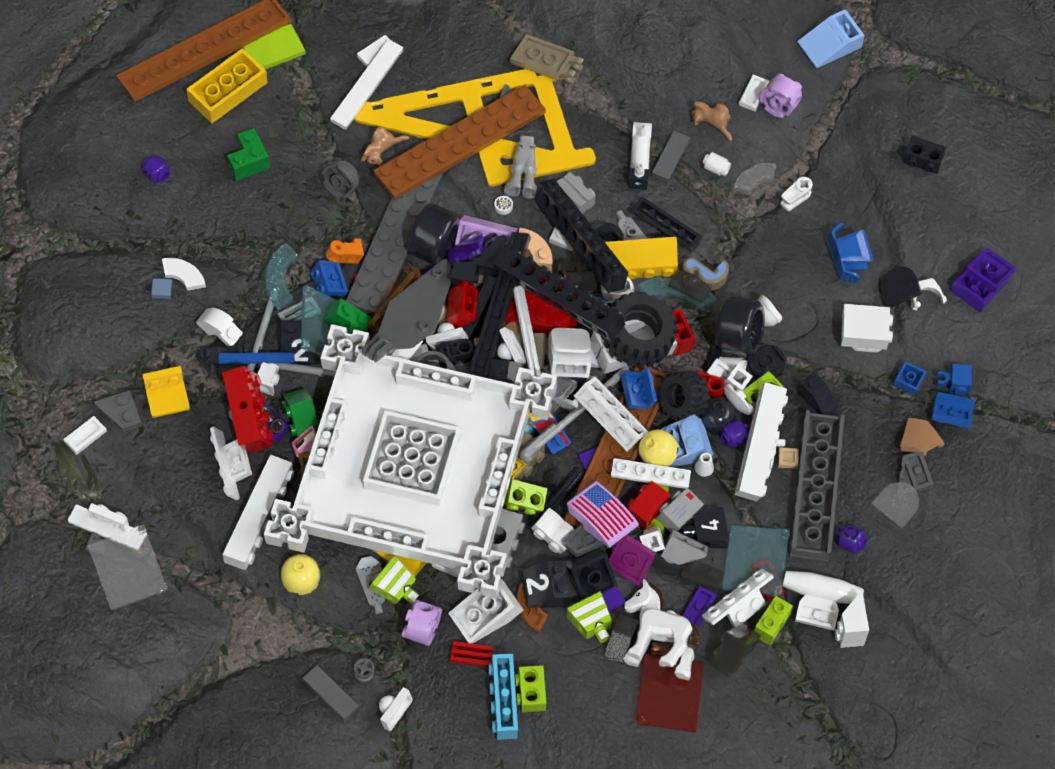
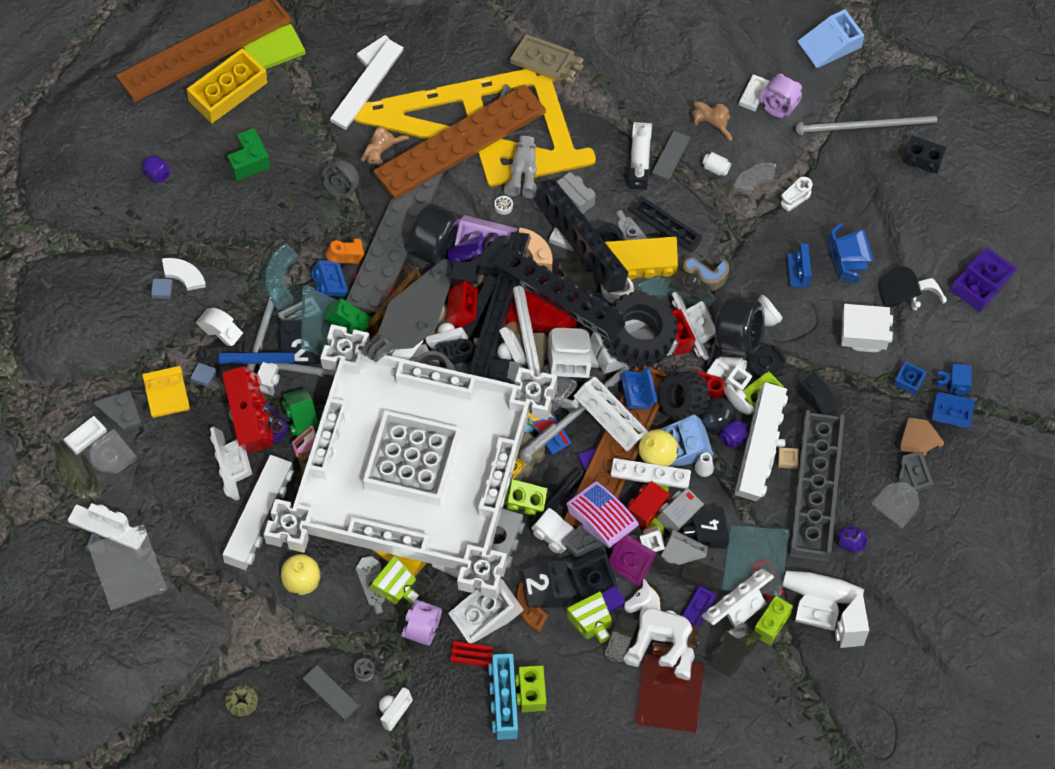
(111, 453): none -> clear tile
(203, 374): none -> sand blue tile
(241, 709): none -> olive gear
(699, 322): none -> white bracket
(799, 267): none -> blue bracket
(800, 128): none -> light grey bar

